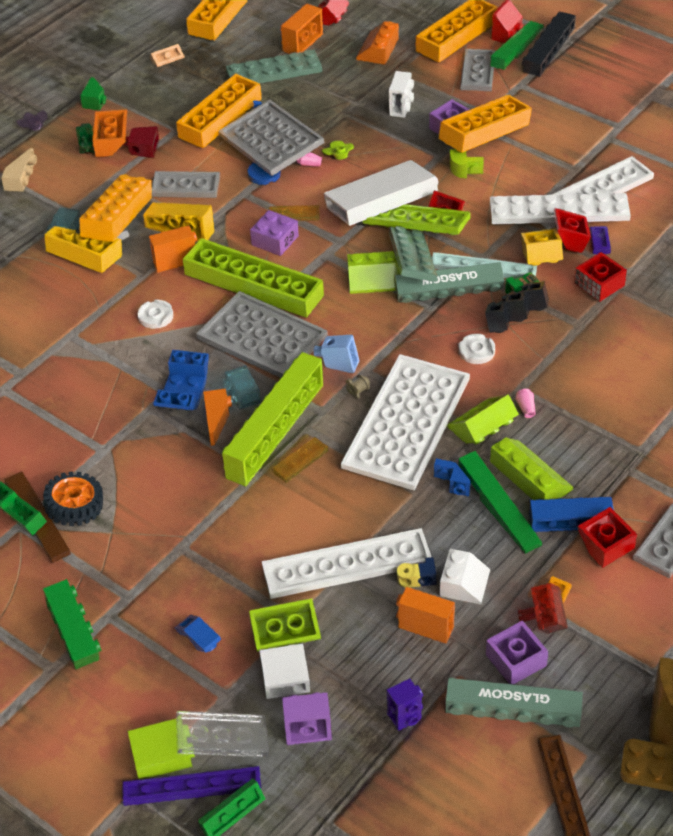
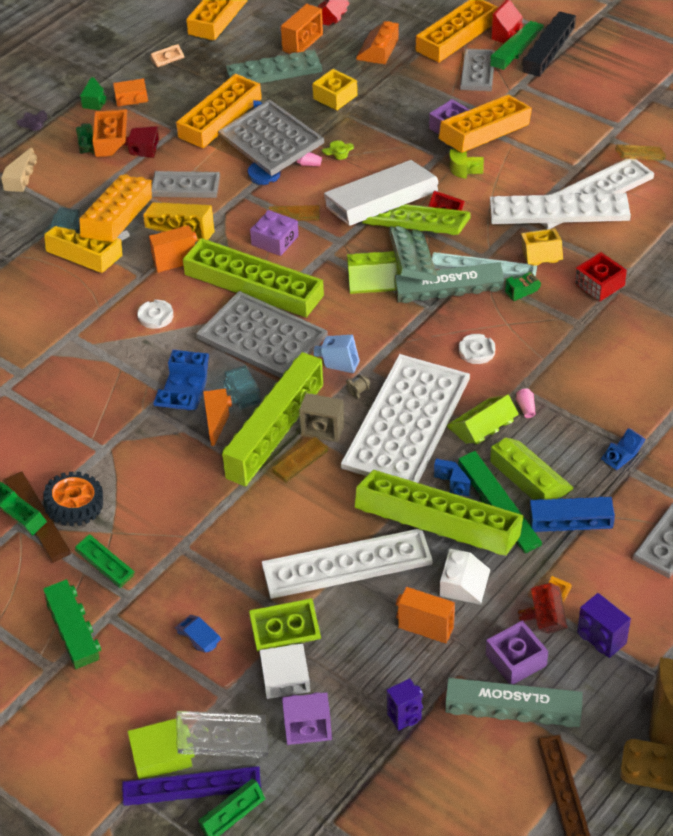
(104, 561): none -> green hinge
(130, 92): none -> orange brick
(322, 417): none -> dark tan brick
(334, 89): none -> yellow brick
(401, 94): white brick -> none
(417, 574): leg -> none
(439, 512): none -> lime brick
(516, 306): black brick -> none
(572, 230): red slope -> none
(600, 239): dark purple tile -> none
(603, 625): none -> dark purple brick
(607, 537): red slope -> none
(625, 450): none -> blue slope
(640, 152): none -> clear yellow tile

